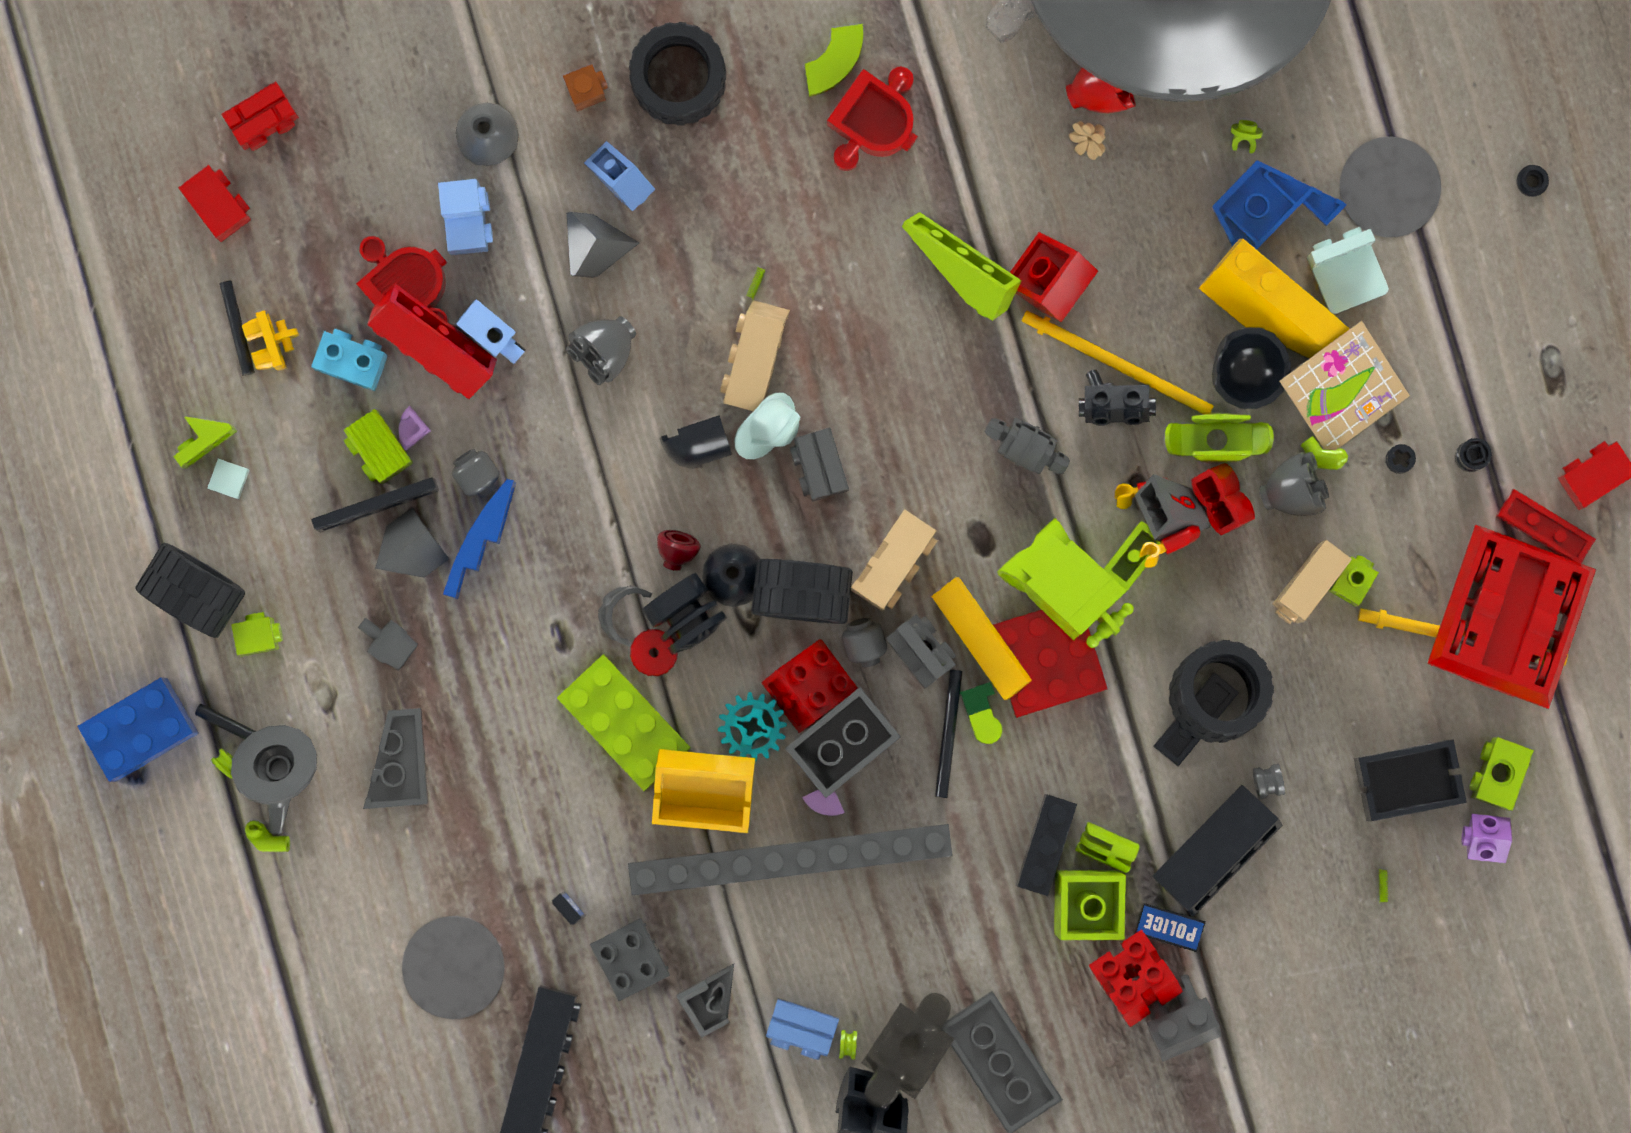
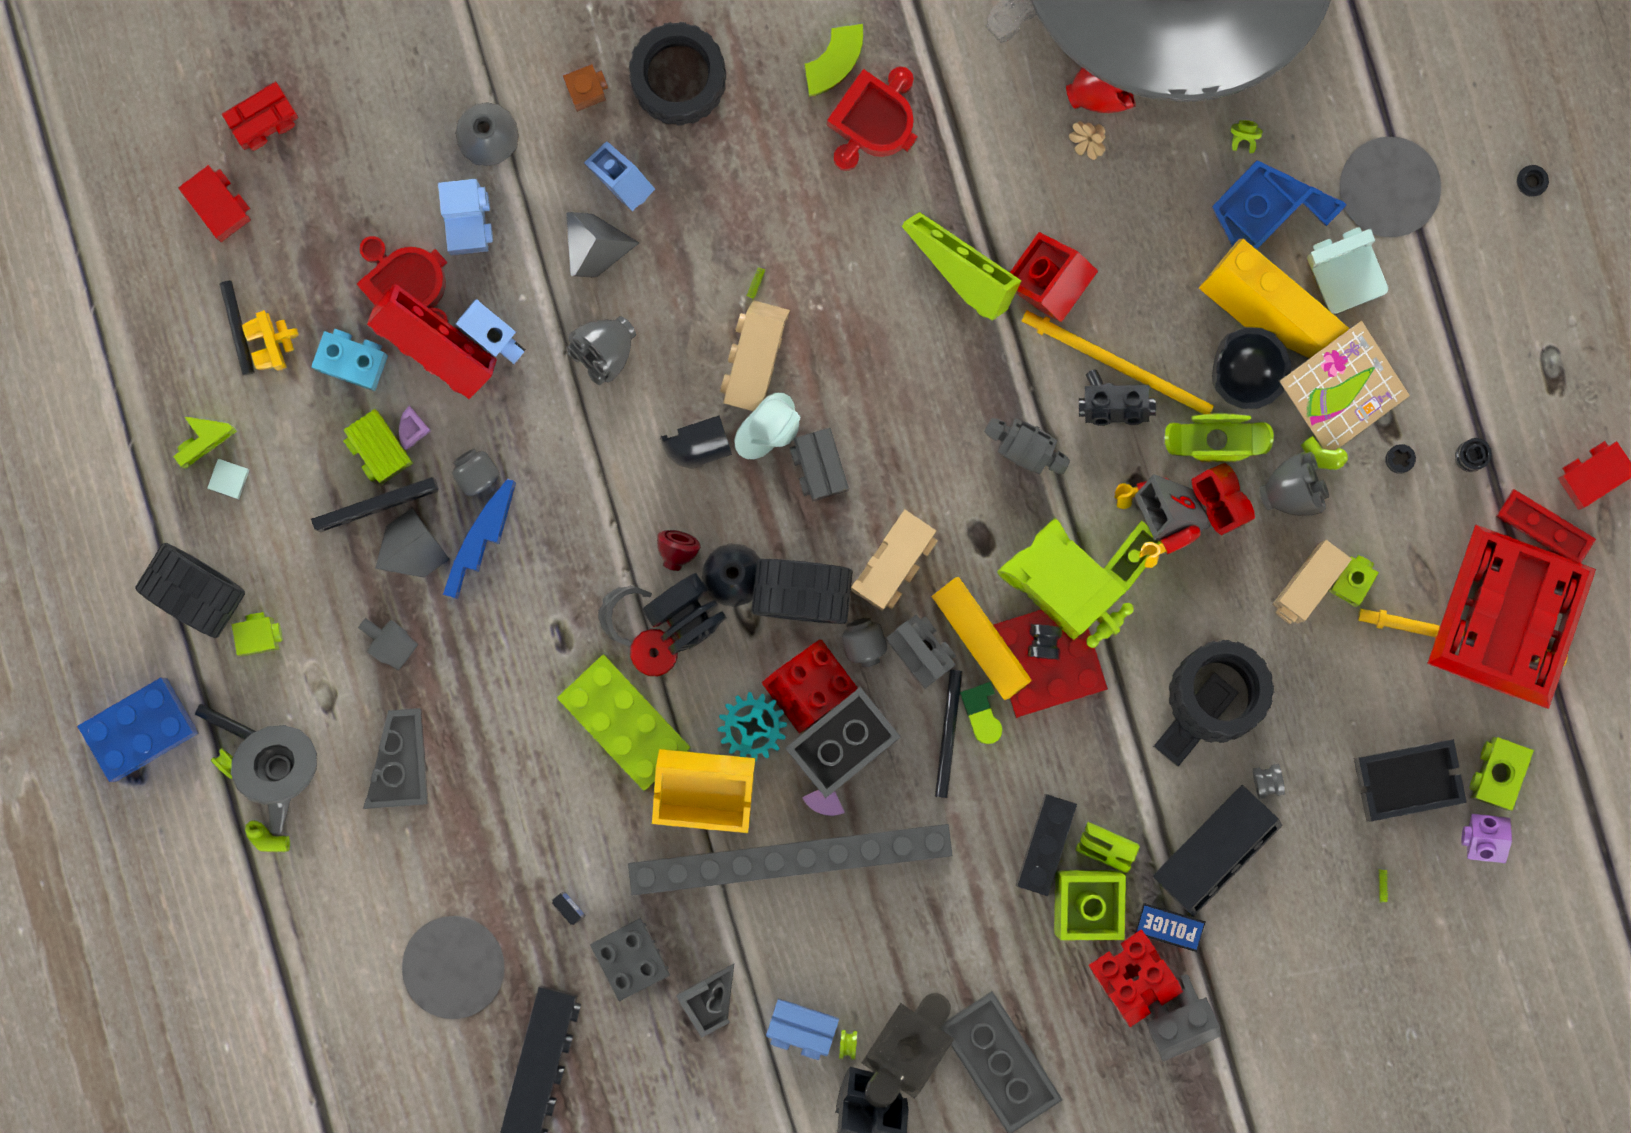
(1044, 641): none -> black wheel

